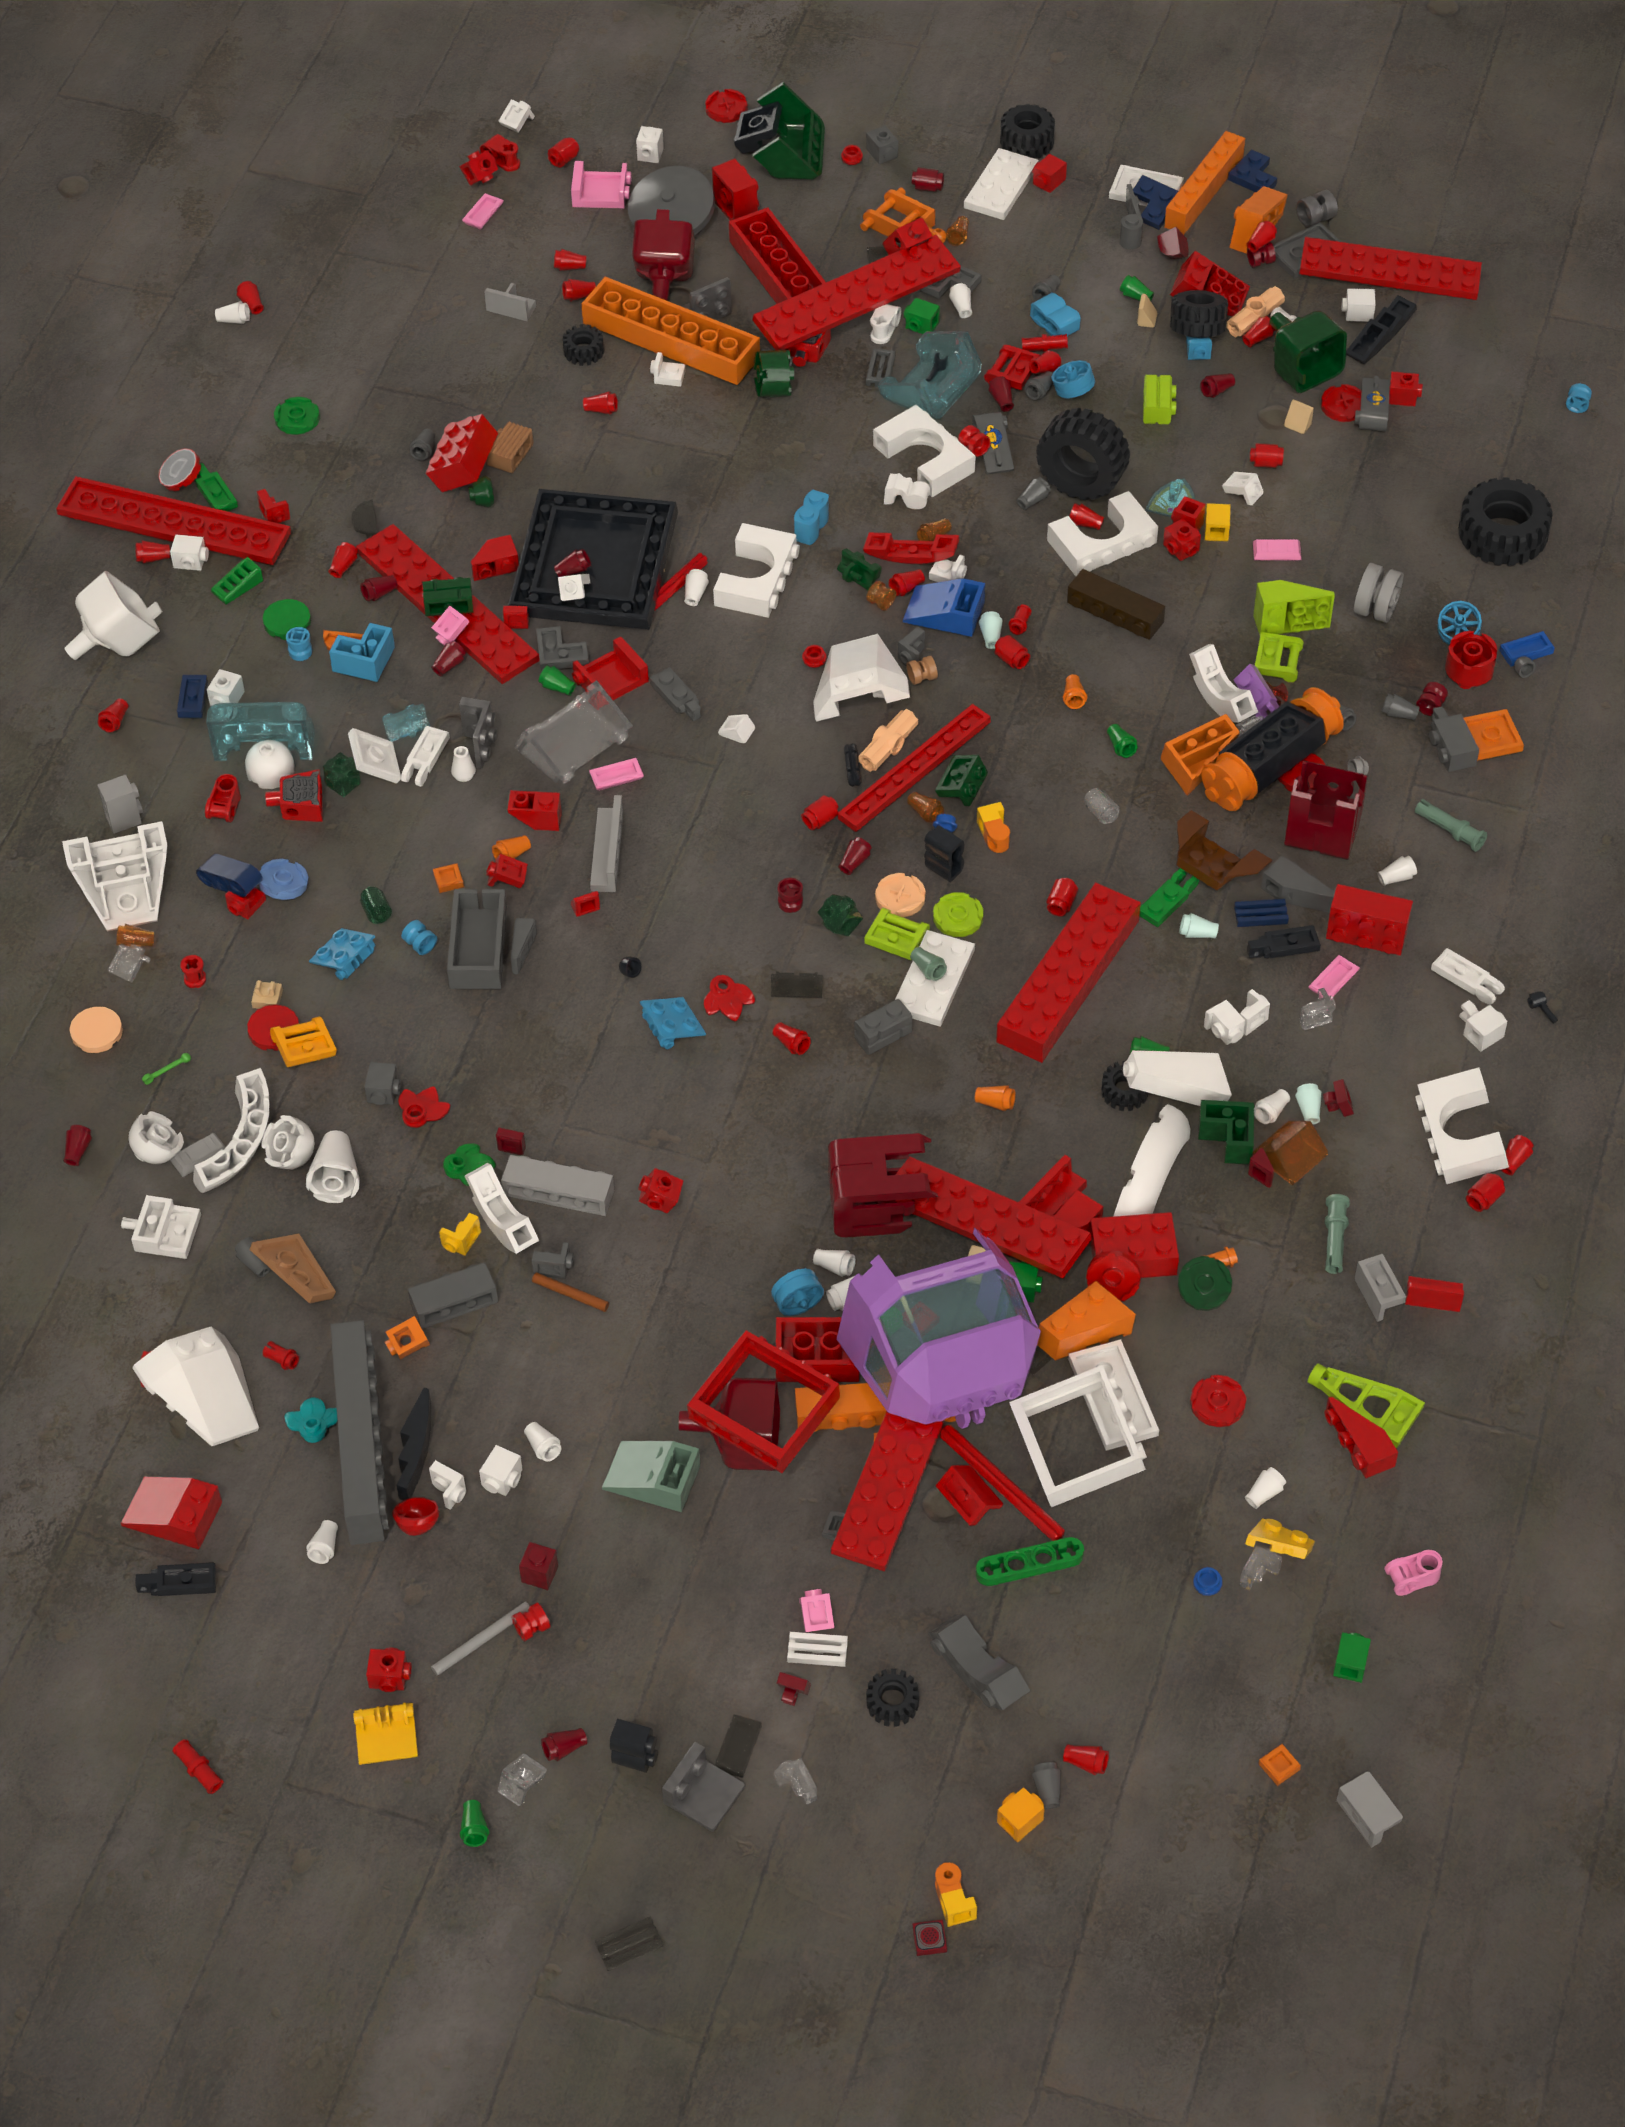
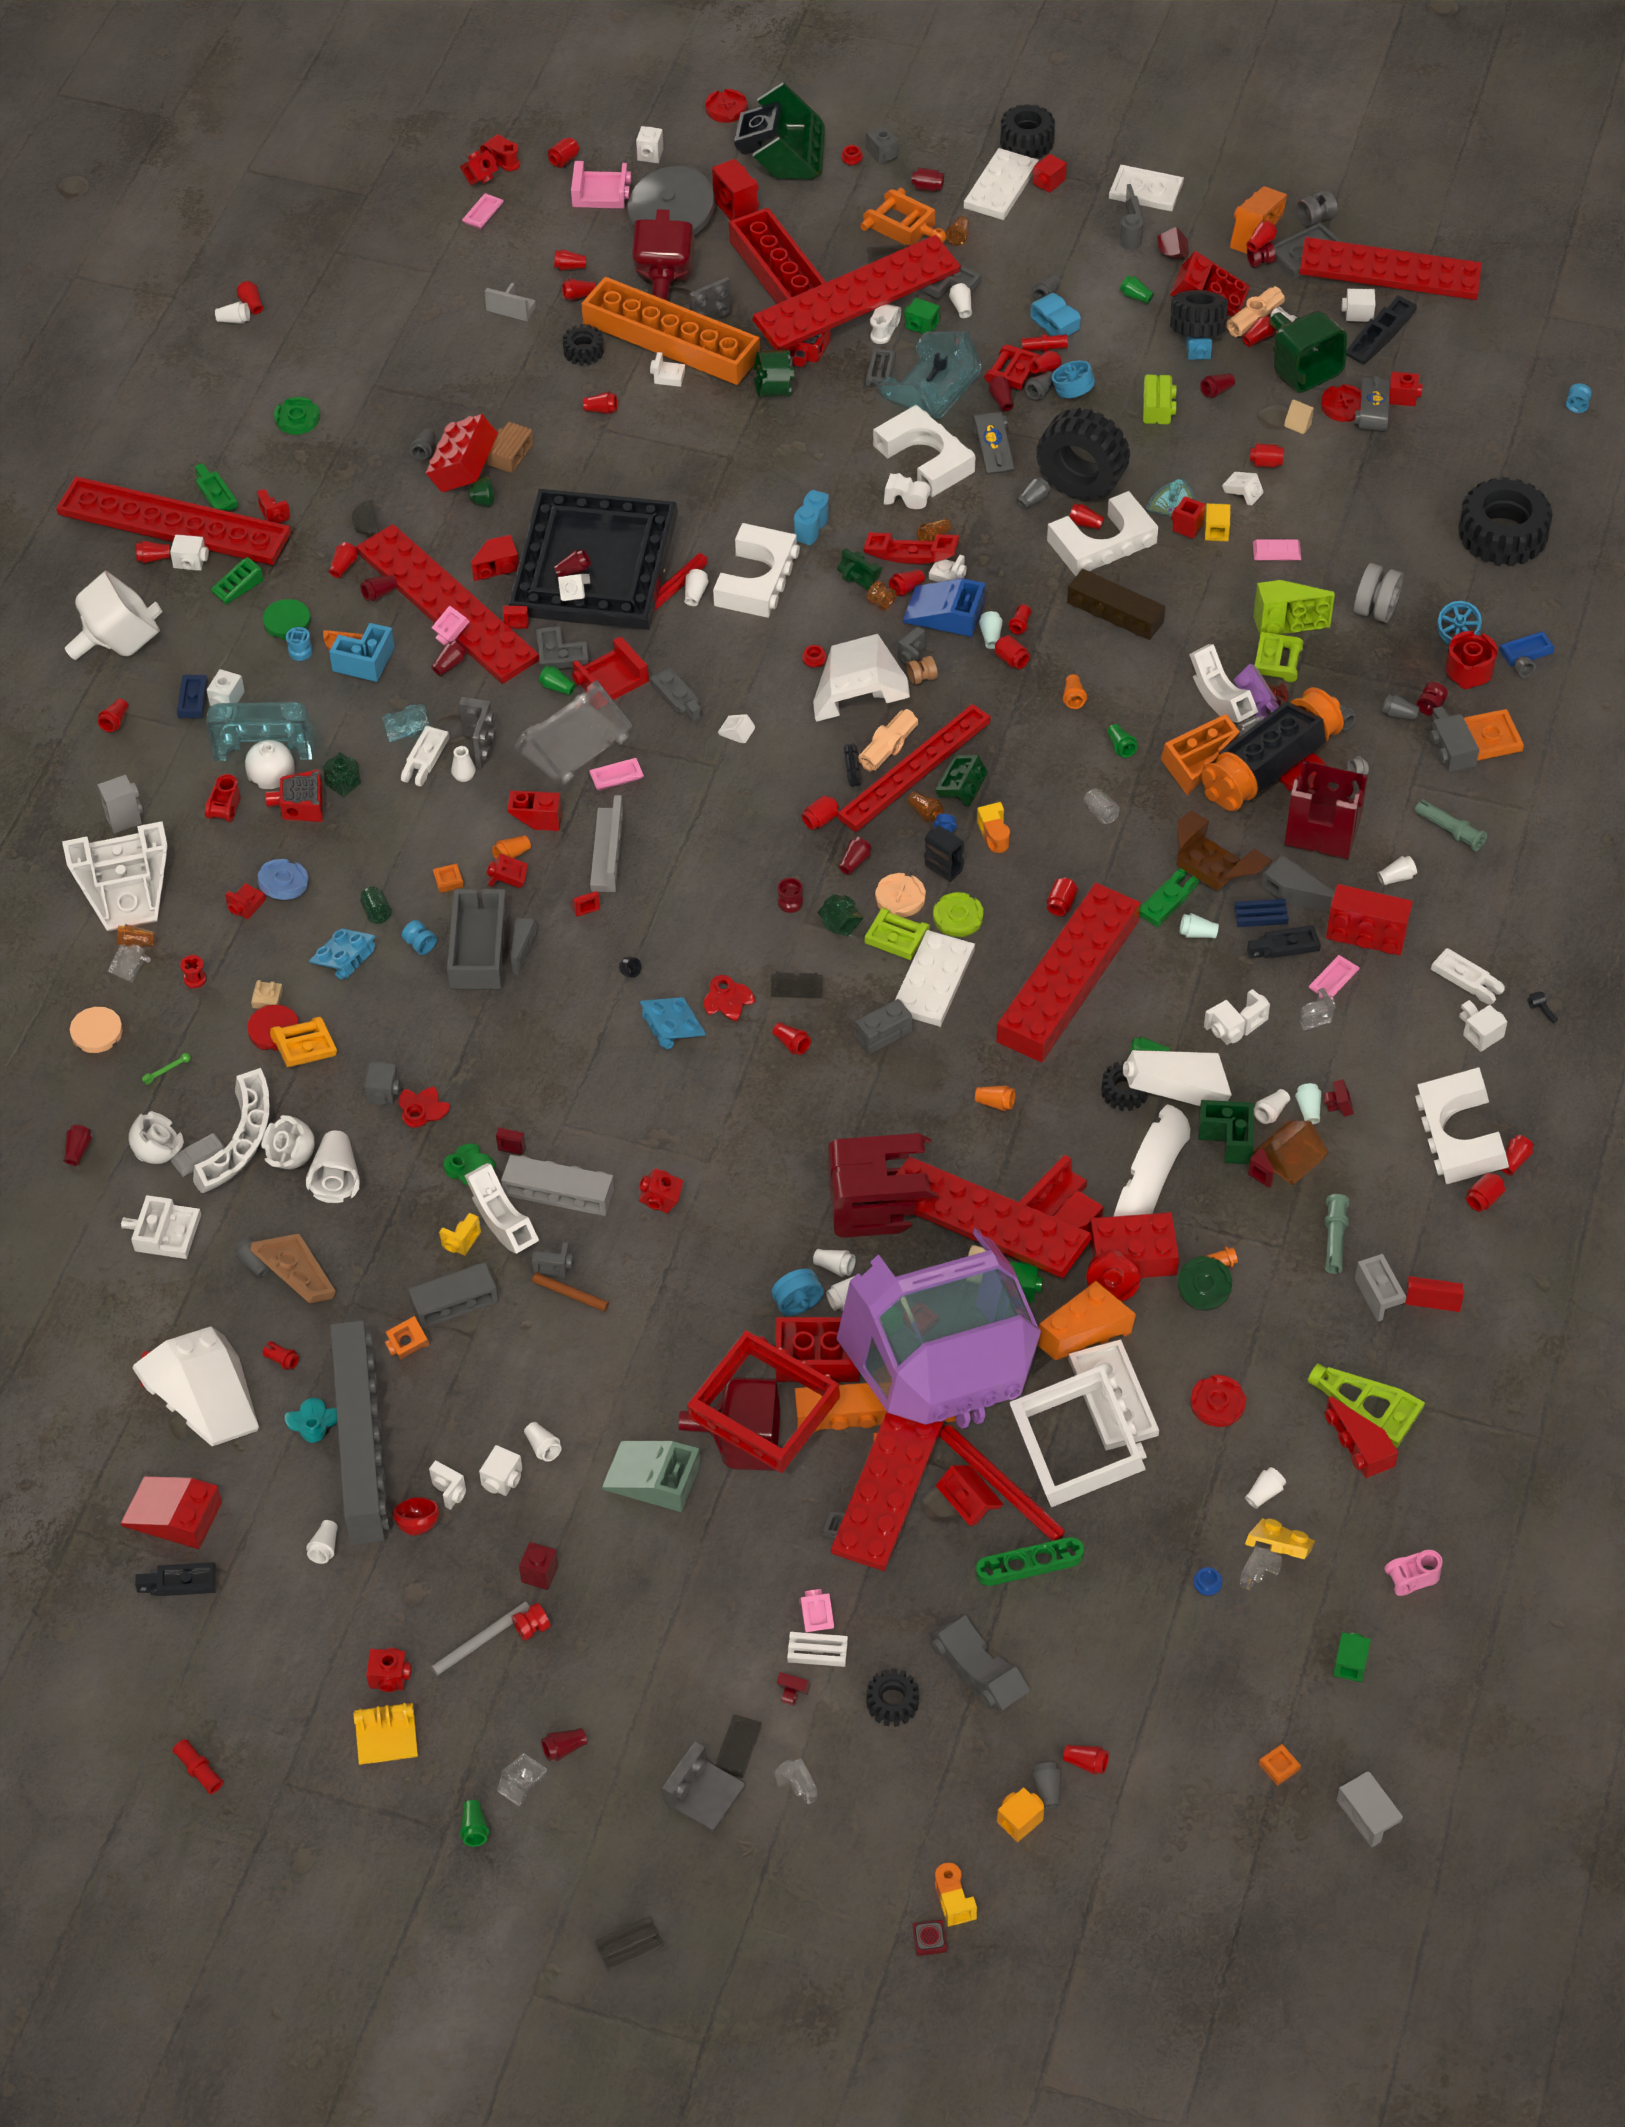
(179, 469): tile -> none
(229, 875): dark blue beam -> none
(374, 755): white tile -> none
(415, 1440): black slope -> none
(444, 593): dark green brick -> none
(516, 115): white bracket -> none
(633, 1745): black brick -> none
(908, 235): red torso -> none
(930, 964): sand green cone -> none
(974, 441): red wheel -> none
(1146, 313): tan slope -> none
(1157, 197): dark blue plate -> none
(1182, 539): red brick -> none
(1204, 182): orange brick -> none
(1250, 172): dark blue plate -> none

